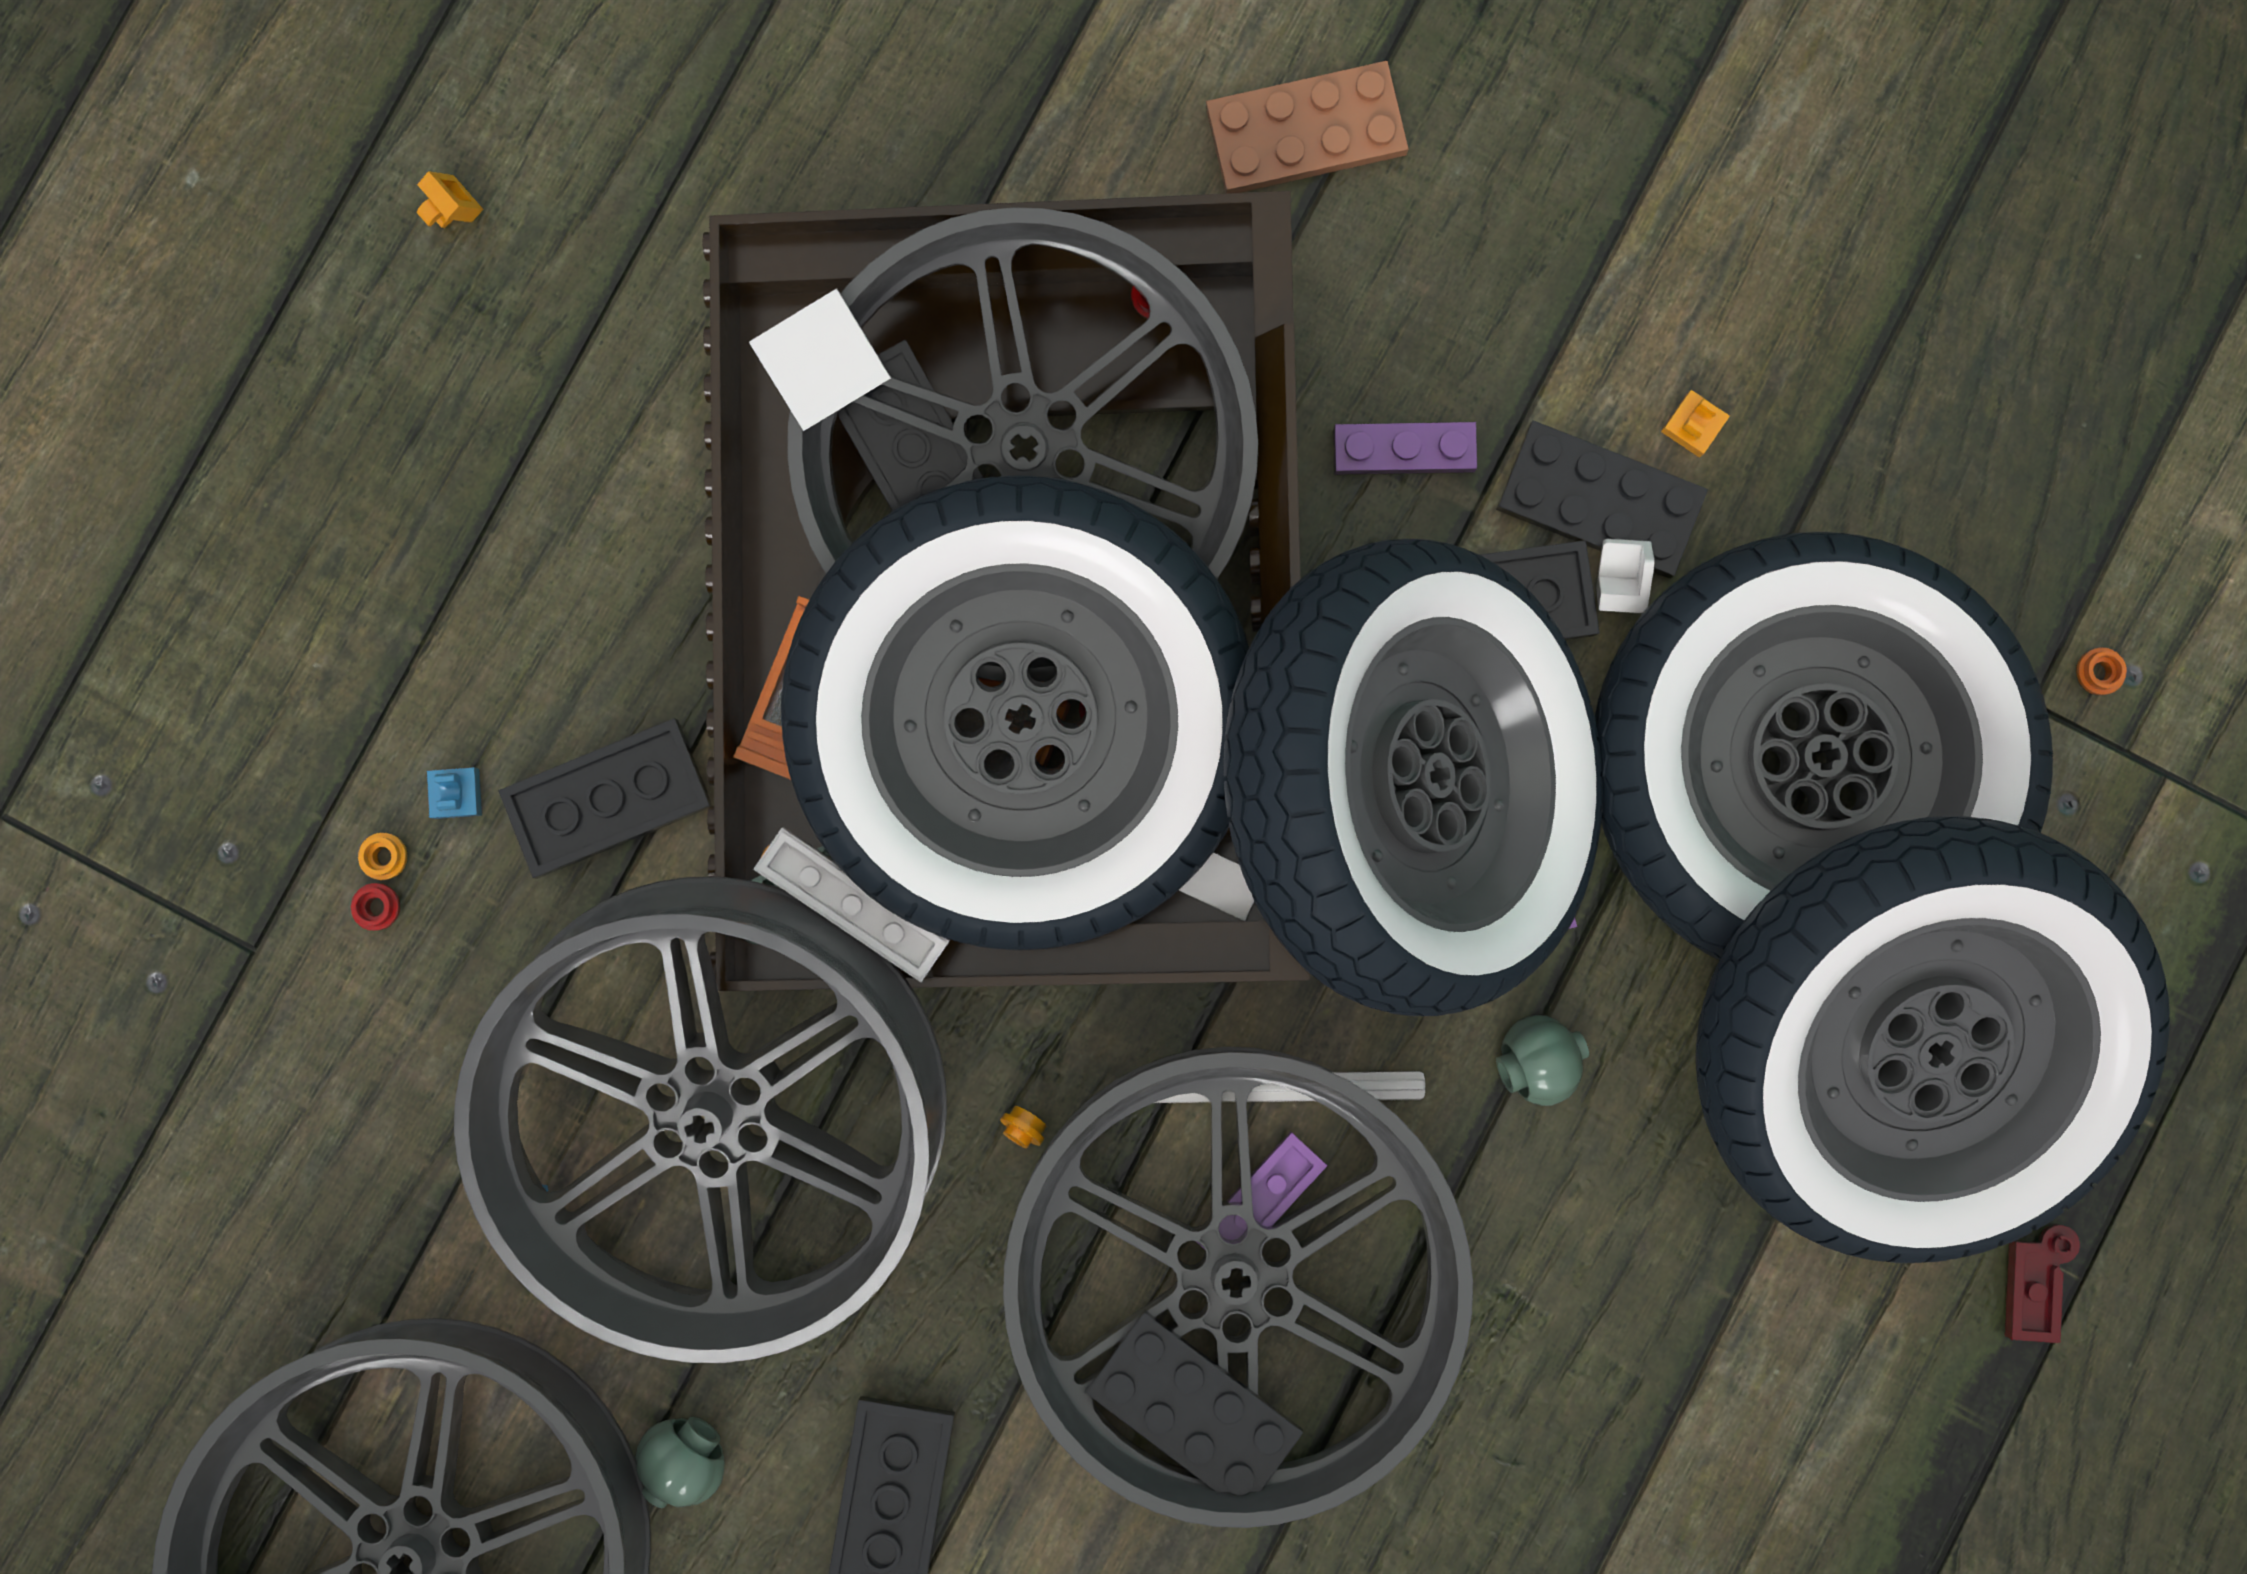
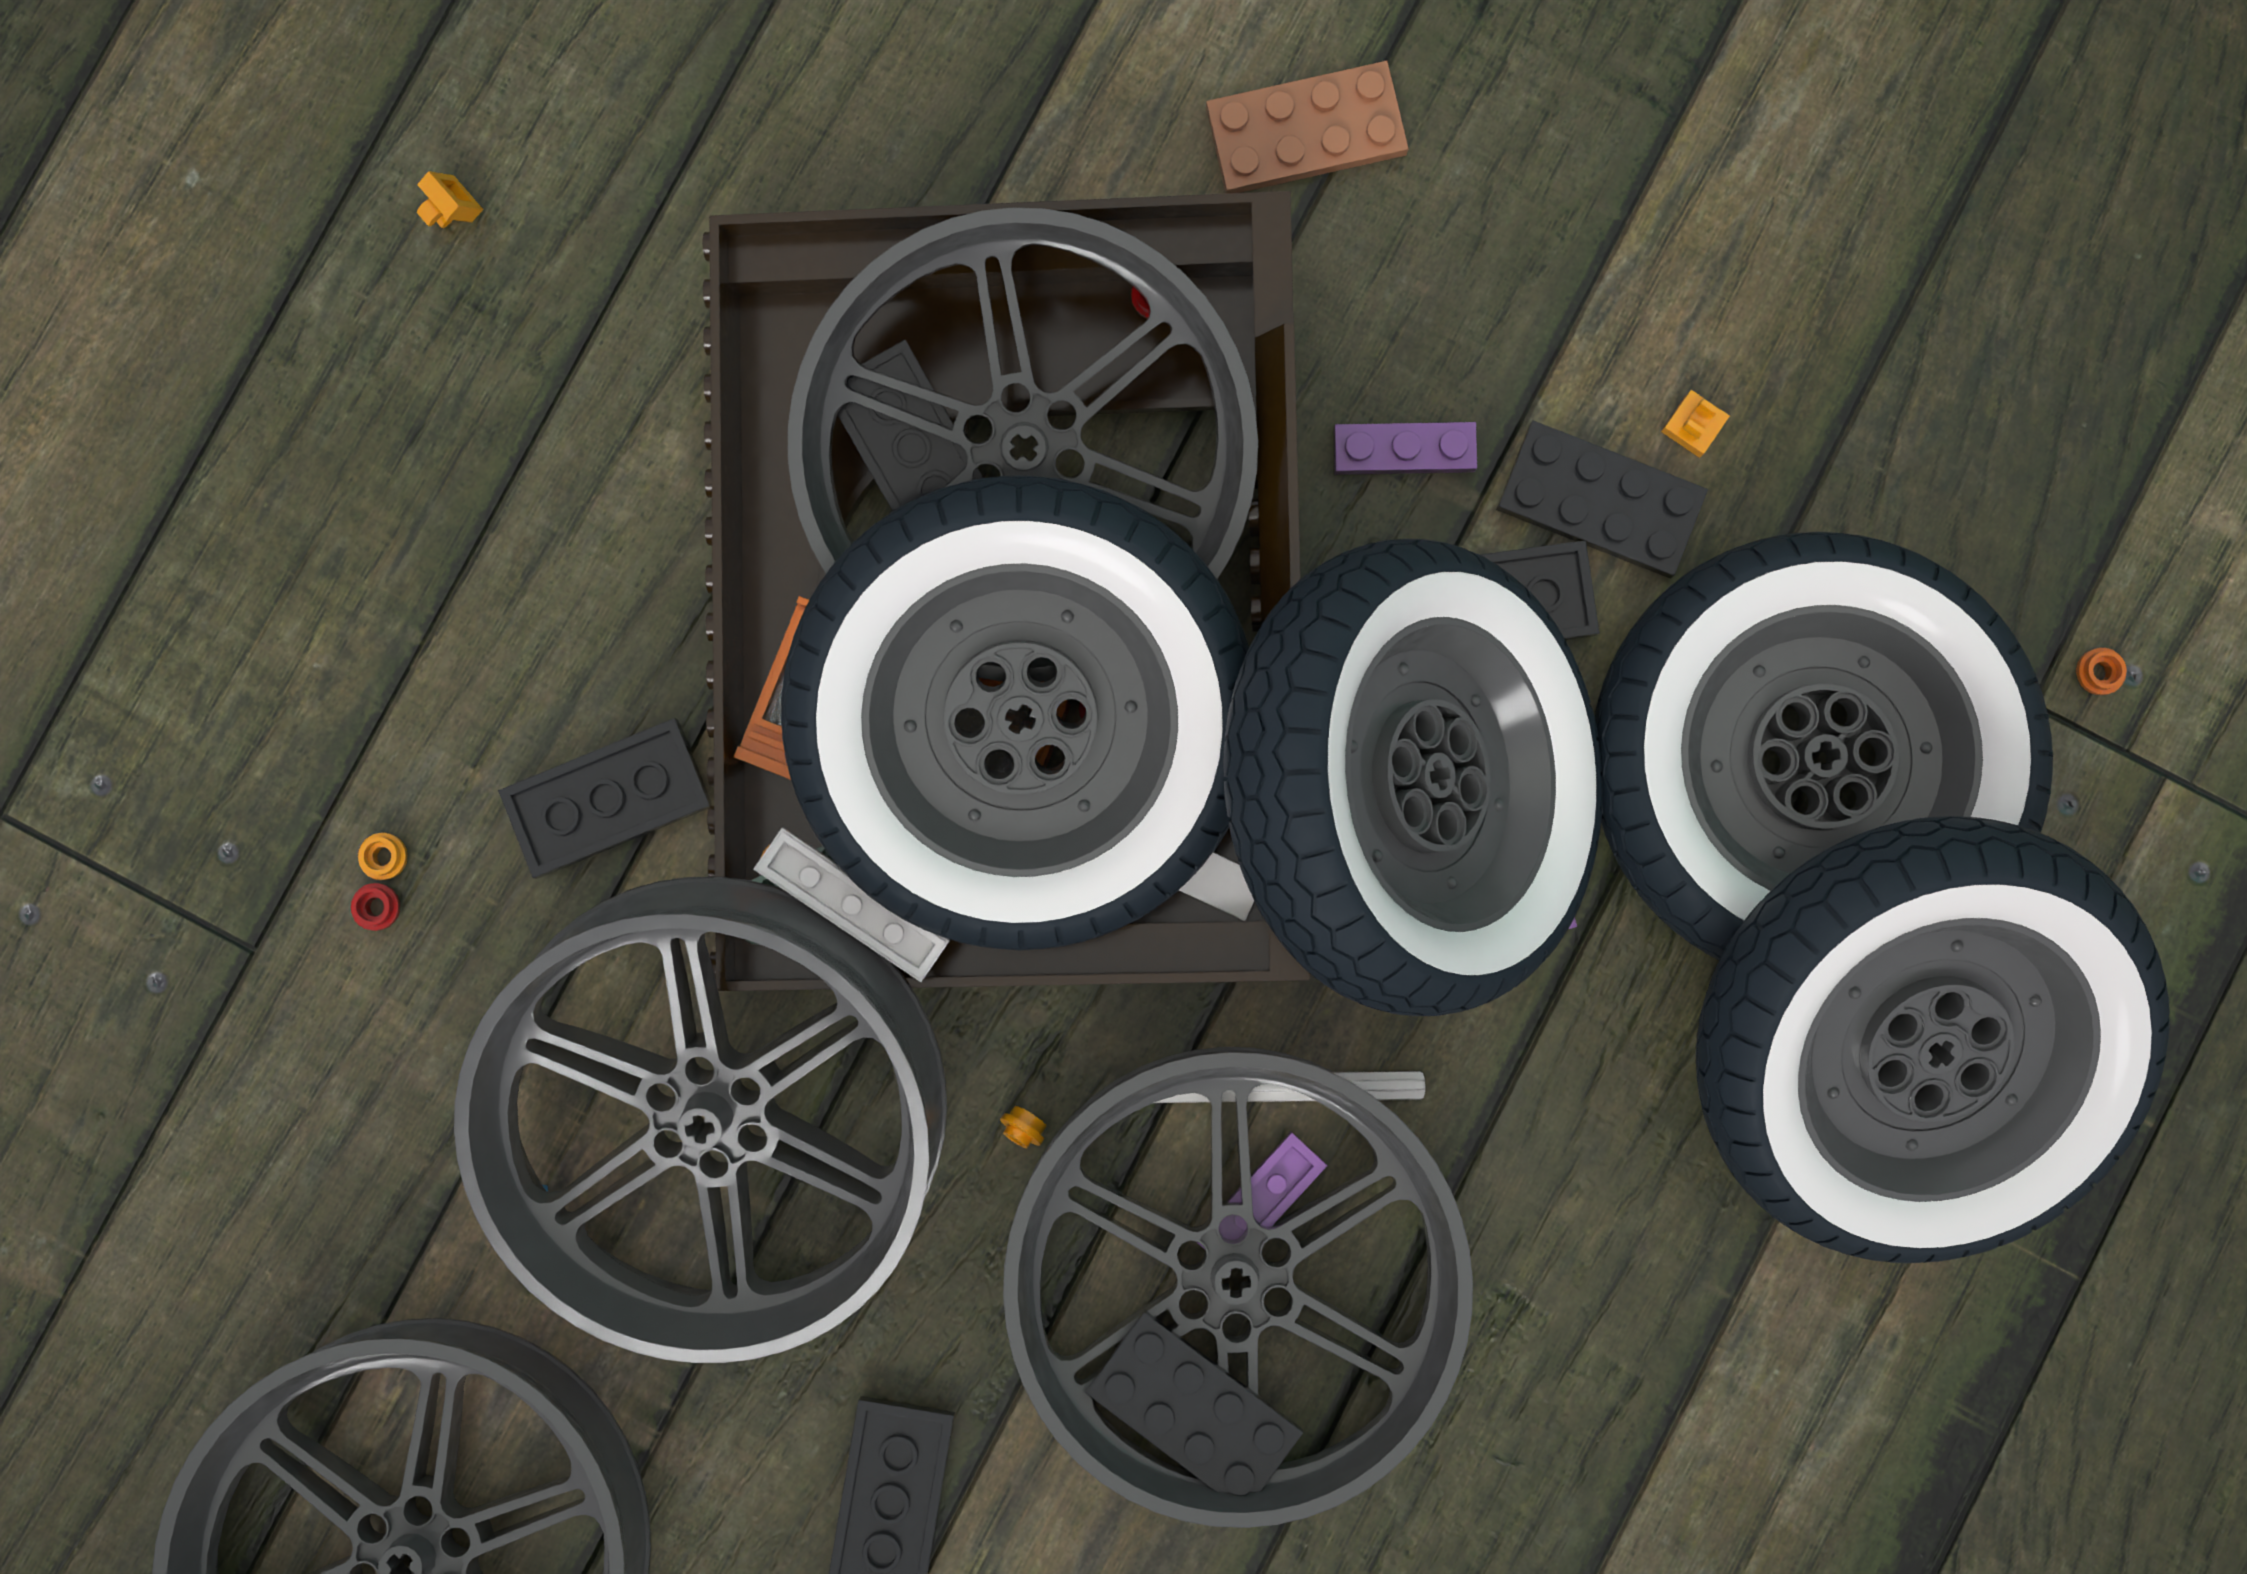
(454, 793): dark azure tile -> none
(680, 1462): sand green plant -> none
(820, 359): white tile -> none
(1542, 1060): sand green plant -> none
(1625, 575): white panel -> none
(2037, 1284): dark red hinge -> none

